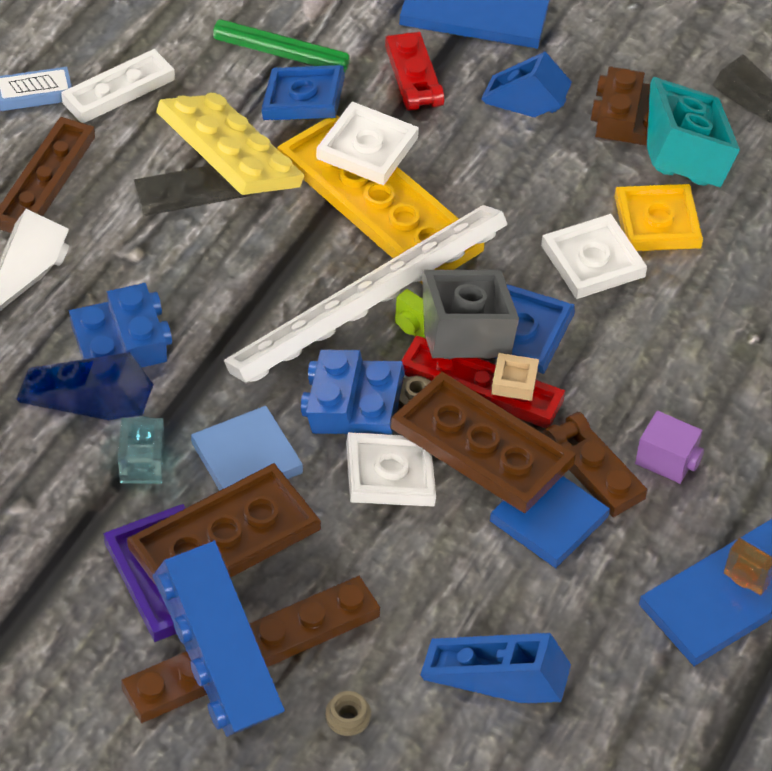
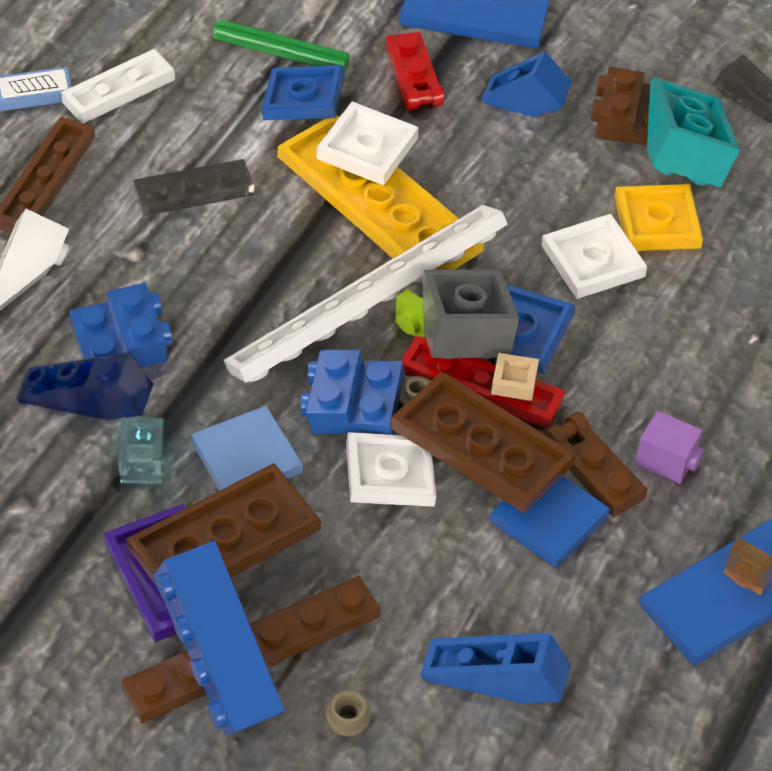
(230, 143): light yellow plate -> none

